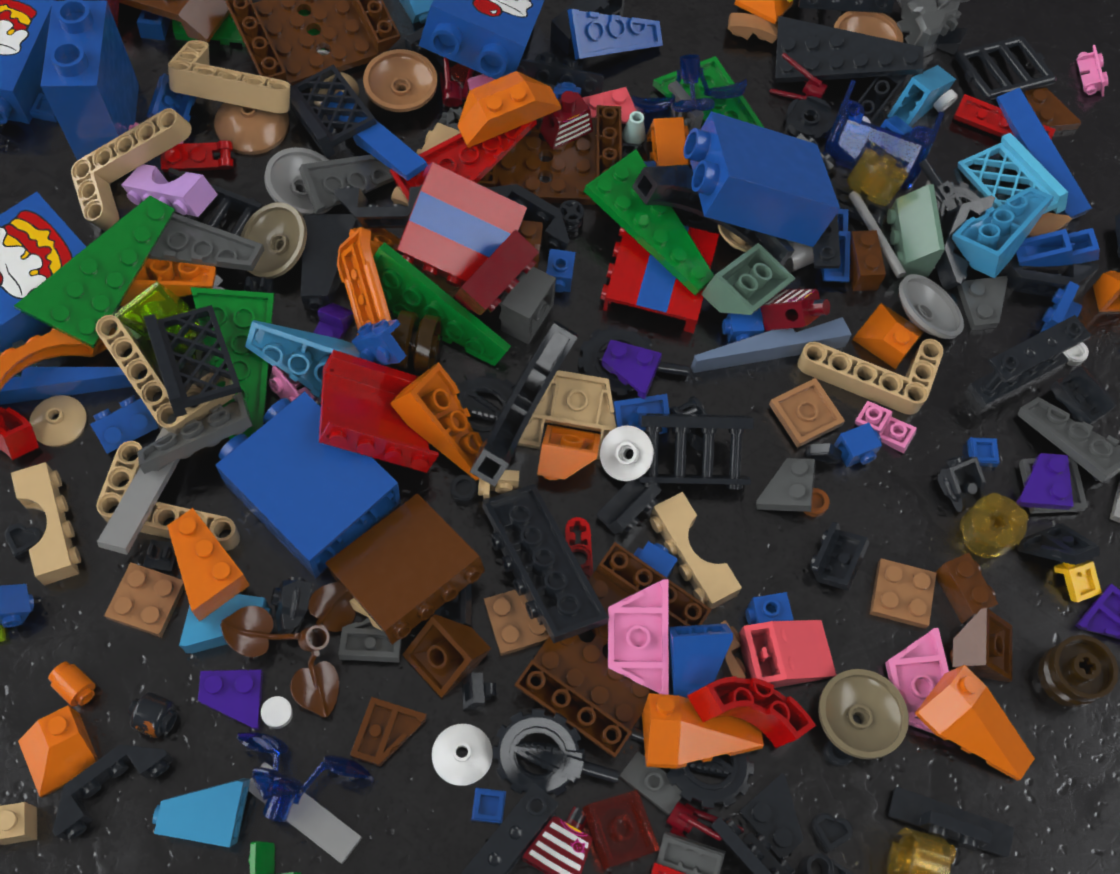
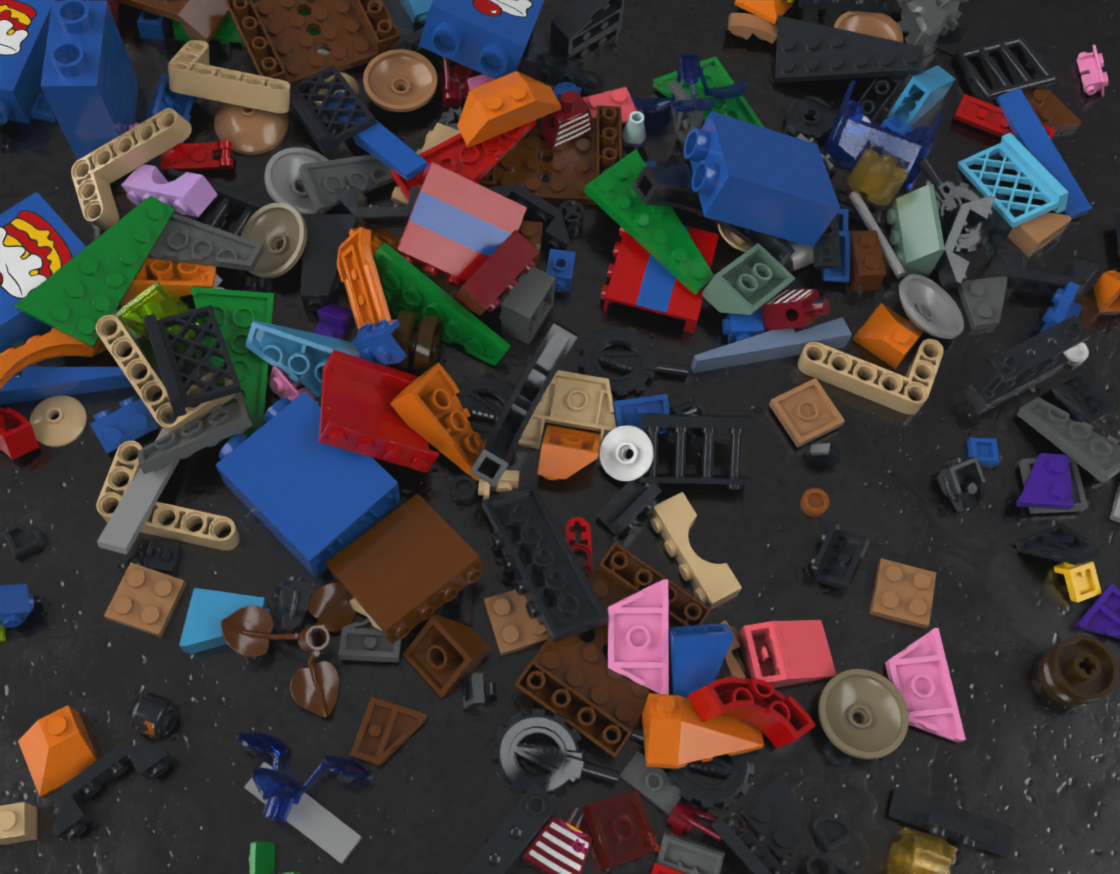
(54, 554): tan arch -> none
(72, 684): orange brick -> none
(205, 566): orange wedge -> none
(205, 814): dark azure slope -> none
(233, 694): dark purple wing -> none
(276, 712): white tile -> none
(462, 770): white dish -> none
(488, 806): blue tile -> none
(610, 34): blue wing -> none
(632, 365): dark purple wing -> none
(657, 557): blue brick -> none
(668, 141): orange wedge -> none
(769, 608): blue brick -> none
(790, 487): dark grey wing -> none
(813, 86): dark red plant -> none
(859, 445): blue brick -> none
(891, 430): bright pink slope -> none
(945, 101): white tile -> none
(965, 587): reddish brown brick -> none
(970, 716): orange wedge -> none
(985, 646): reddish brown slope -> none
(993, 526): clear yellow brick -> none
(997, 235): dark azure wedge -> none
(1059, 249): blue slope -> none

